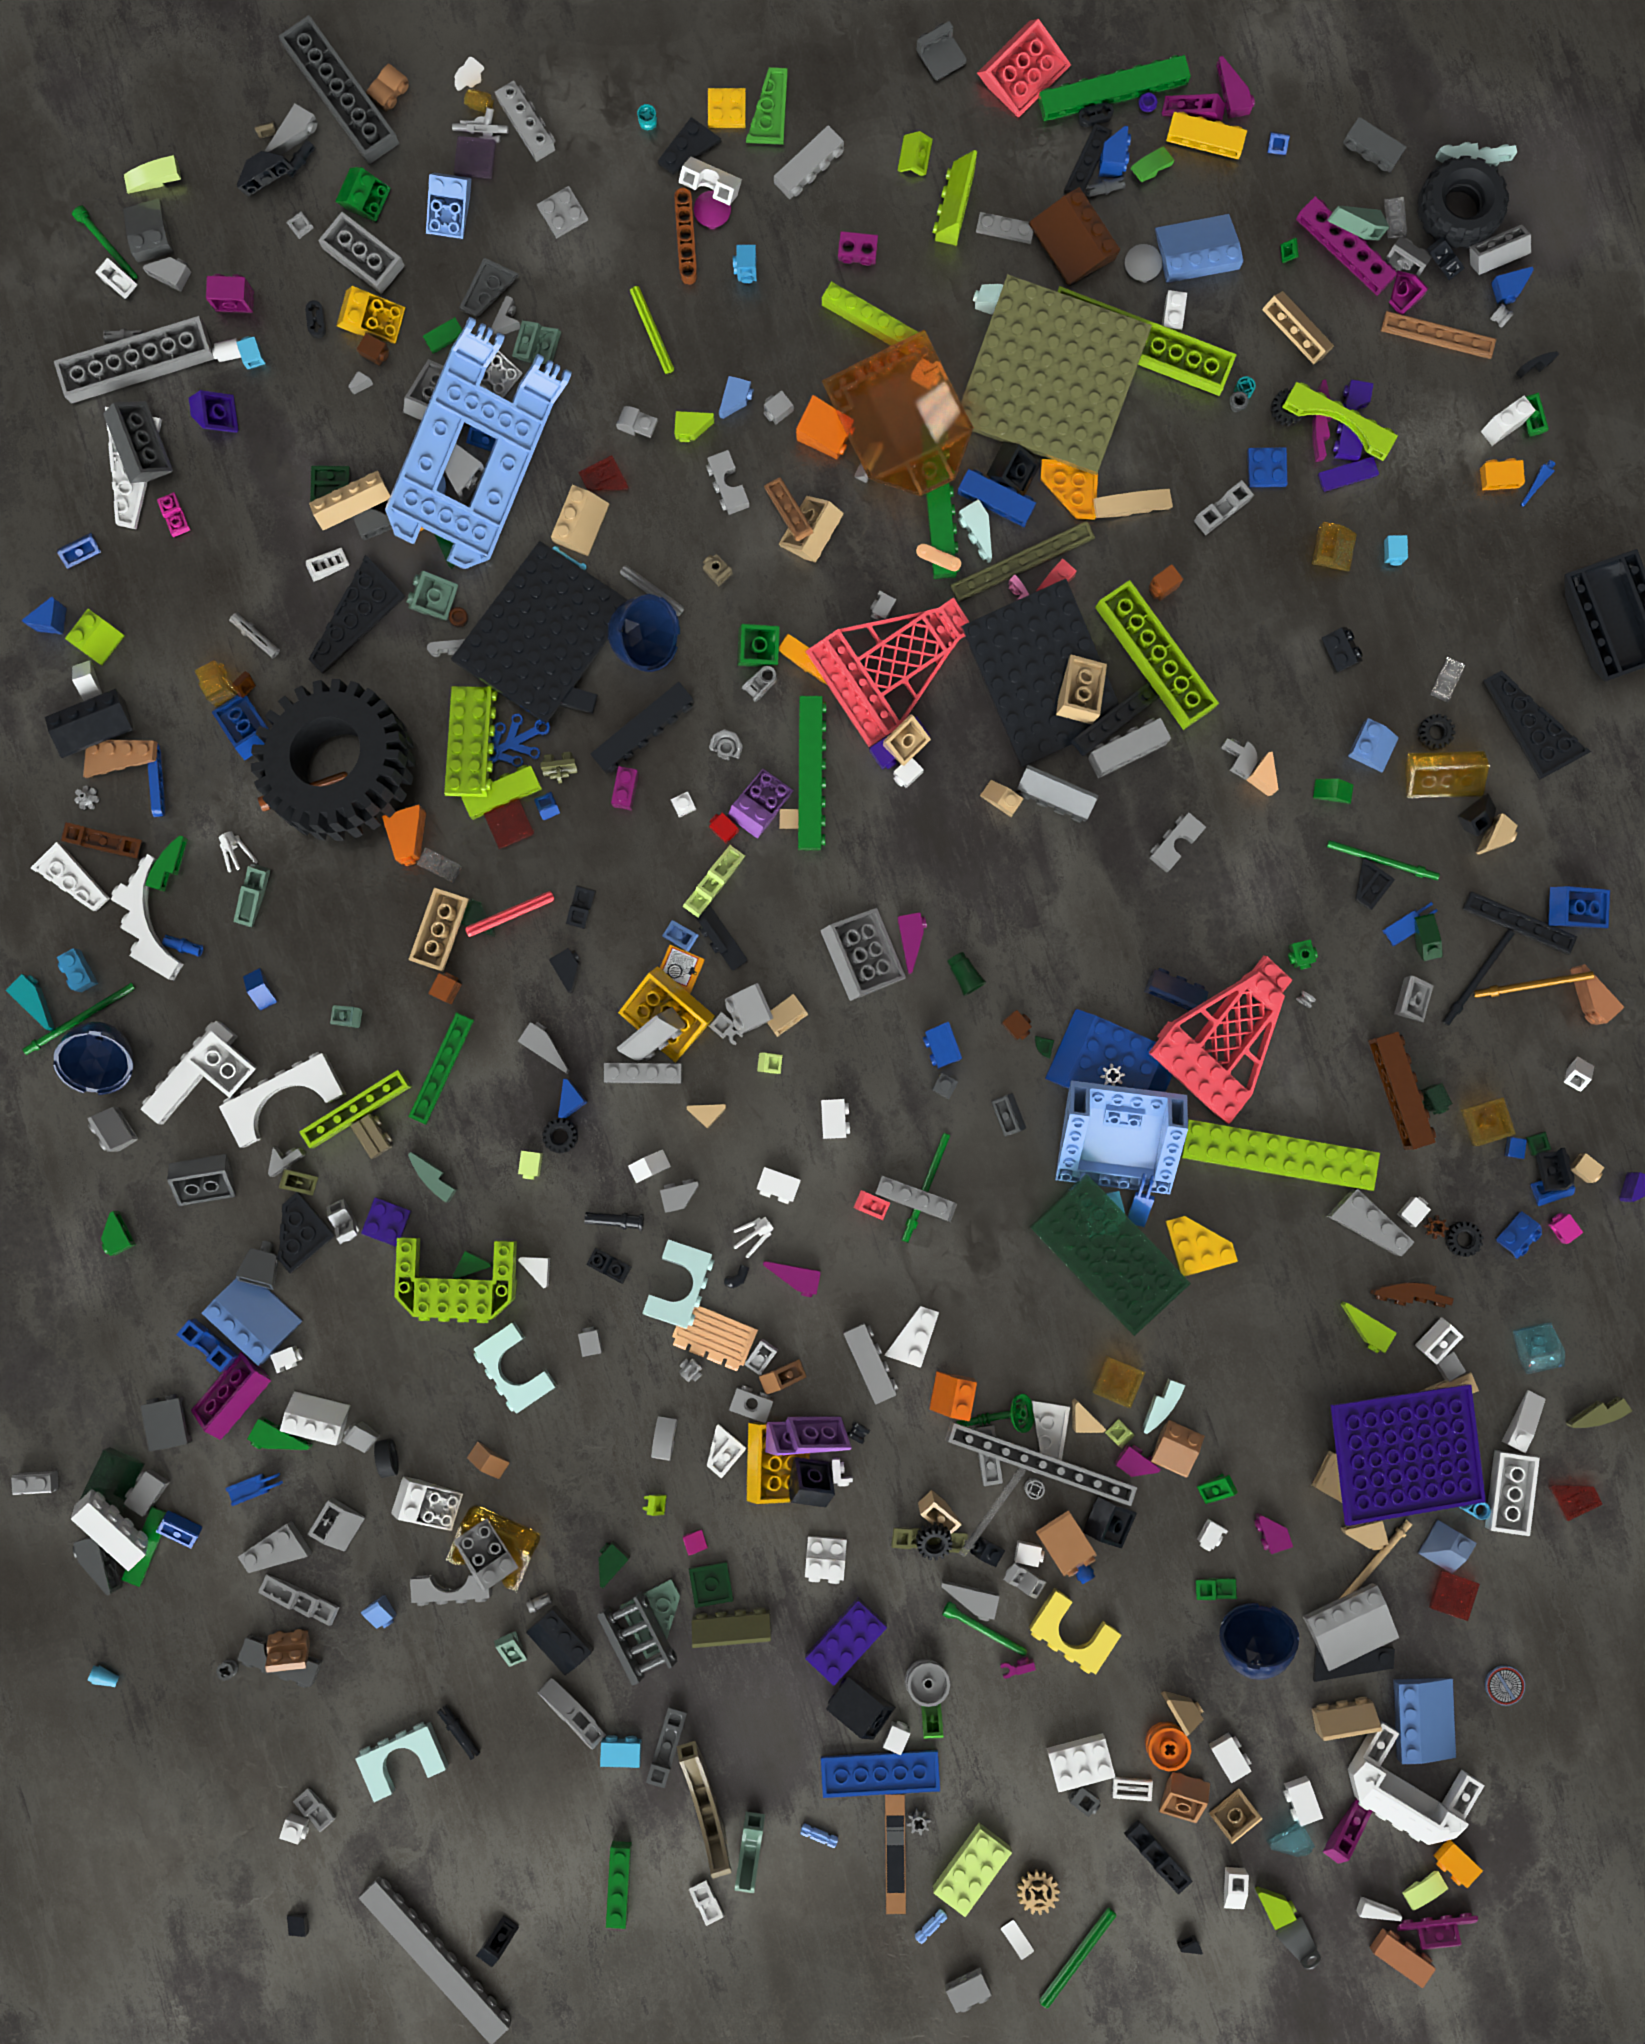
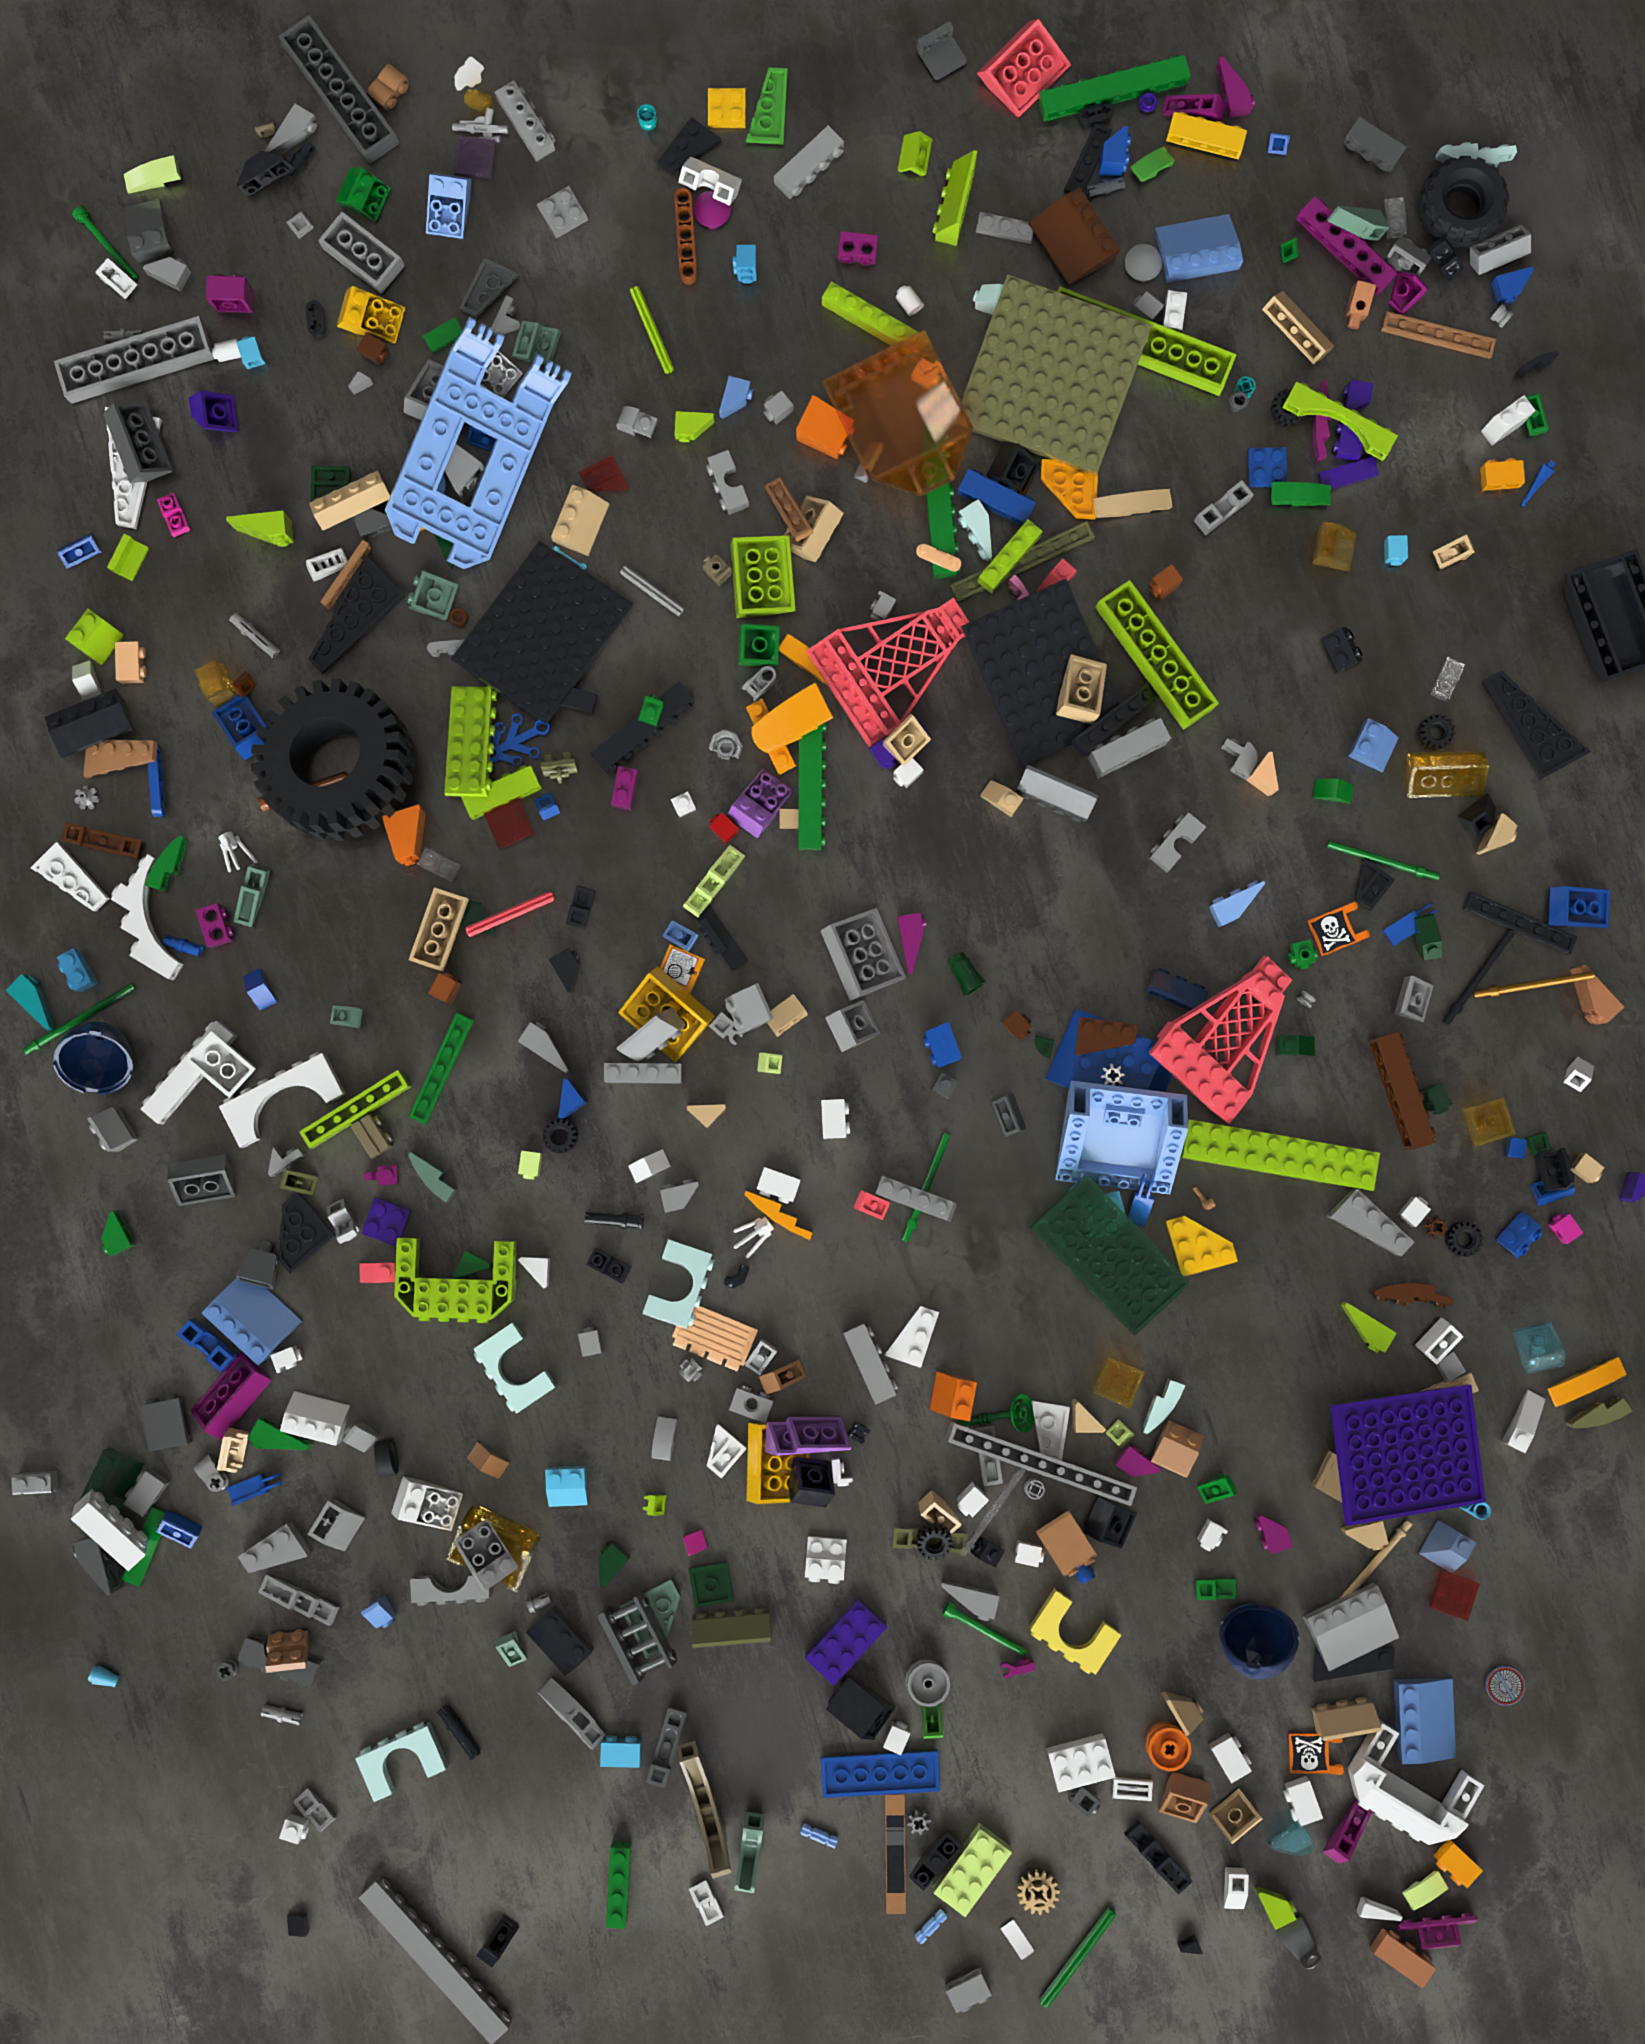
(47, 617): blue slope -> none
(127, 557): none -> lime panel
(130, 662): none -> light nougat brick
(208, 1472): none -> light grey piece
(210, 927): none -> magenta brick
(233, 1450): none -> tan hinge
(267, 526): none -> lime slope
(281, 1714): none -> light grey pin
(346, 575): none -> medium nougat tile
(377, 1272): none -> coral slope
(385, 1175): none -> magenta plate
(566, 1485): none -> medium azure slope
(648, 632): dark blue piece -> none
(651, 710): none -> green bracket
(762, 576): none -> lime slope
(772, 1210): none -> light orange slope
(787, 724): none -> light orange slope
(799, 1278): magenta slope -> none
(852, 1025): none -> light grey slope
(909, 300): none -> white brick
(934, 1860): none -> black slope
(971, 1500): none -> white brick
(1010, 556): none -> lime brick
(1025, 1580): light grey brick -> none
(1100, 1035): none -> reddish brown wing
(1147, 307): none -> light grey brick
(1206, 1203): none -> medium nougat hand
(1231, 908): none -> light blue slope
(1295, 1045): none -> dark green slope
(1300, 494): none -> green slope
(1311, 1754): none -> flag
(1334, 930): none -> flag
(1360, 296): none -> nougat torso
(1454, 551): none -> tan slope
(1512, 1492): white brick -> none
(1575, 1499): clear red wing -> none
(1587, 1381): none -> light orange slope

